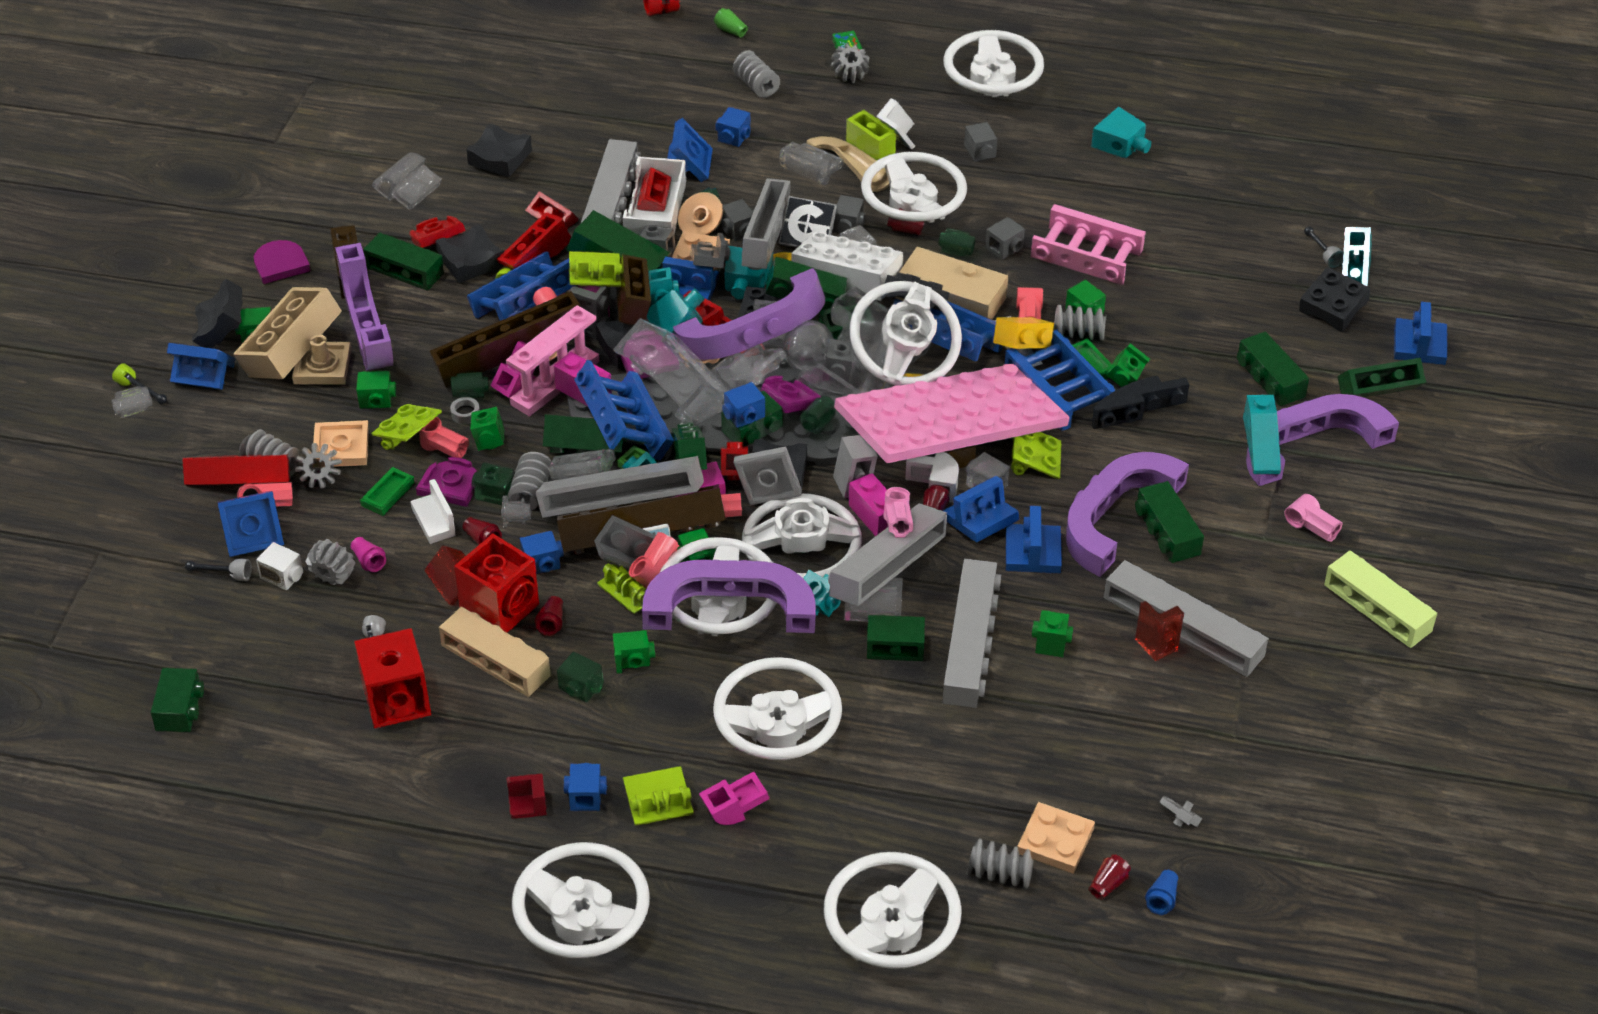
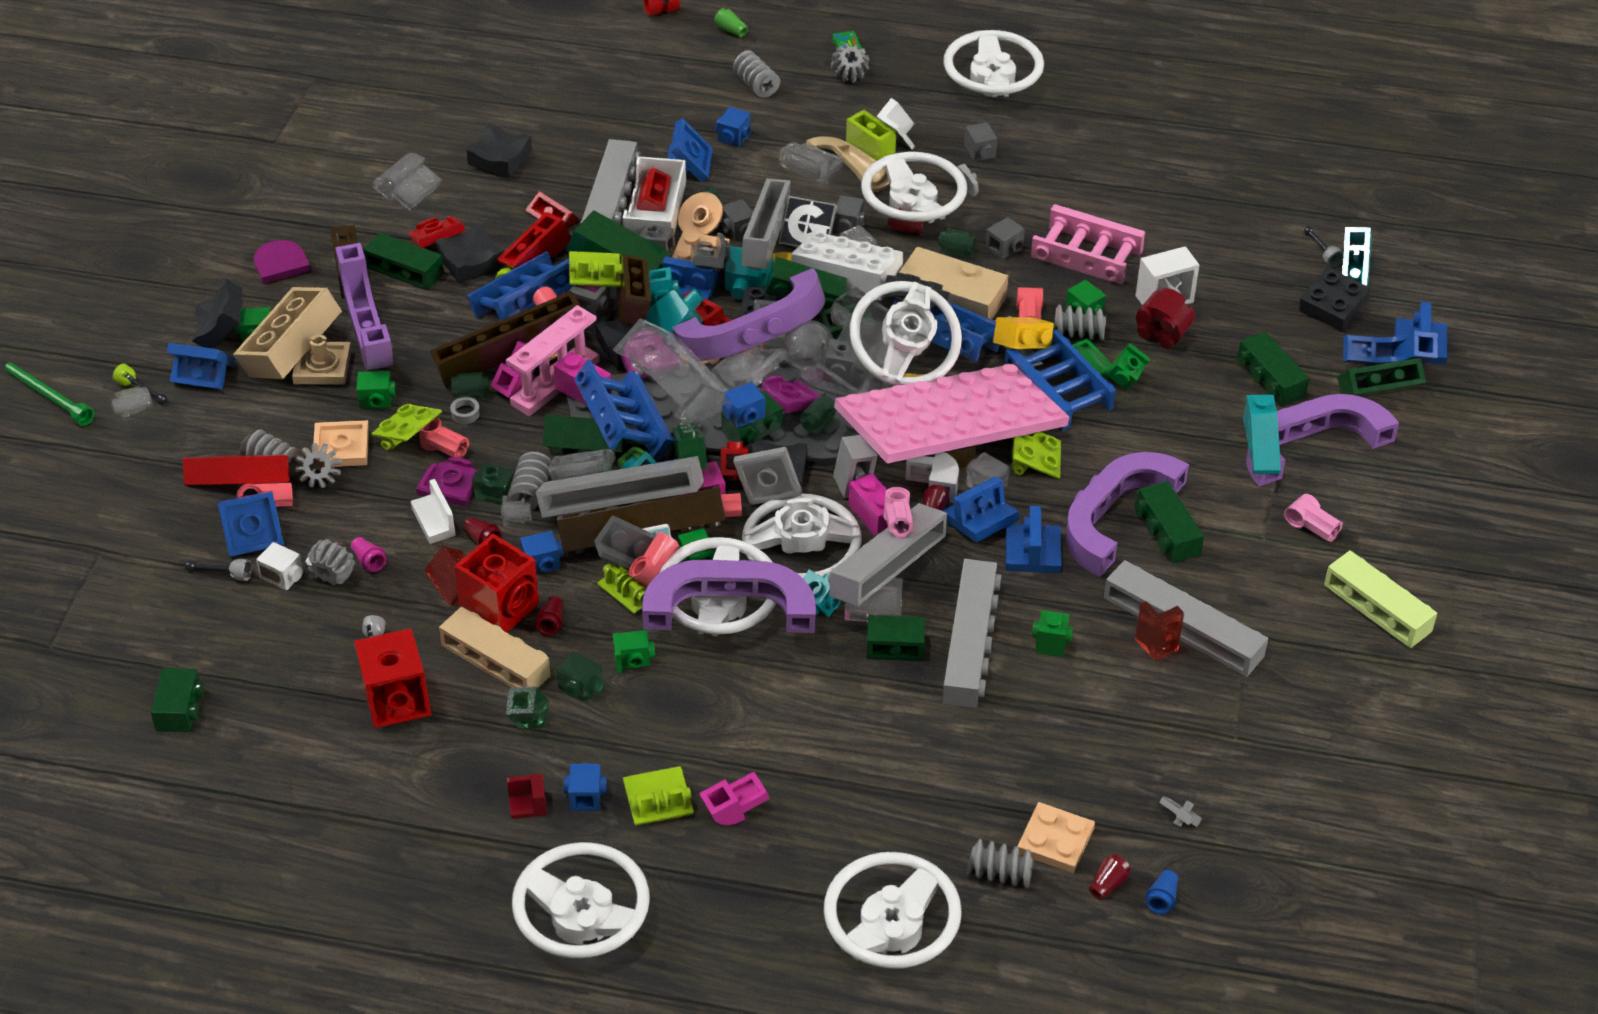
(79, 412): none -> green piece
(387, 491): green tile -> none
(487, 428): green brick -> none
(527, 707): none -> clear green brick
(778, 716): white piece -> none
(972, 184): none -> light grey piece
(1120, 134): teal torso -> none
(1139, 396): black slope -> none
(1164, 317): none -> dark red brick
(1169, 269): none -> white brick
(1377, 351): none -> blue arch

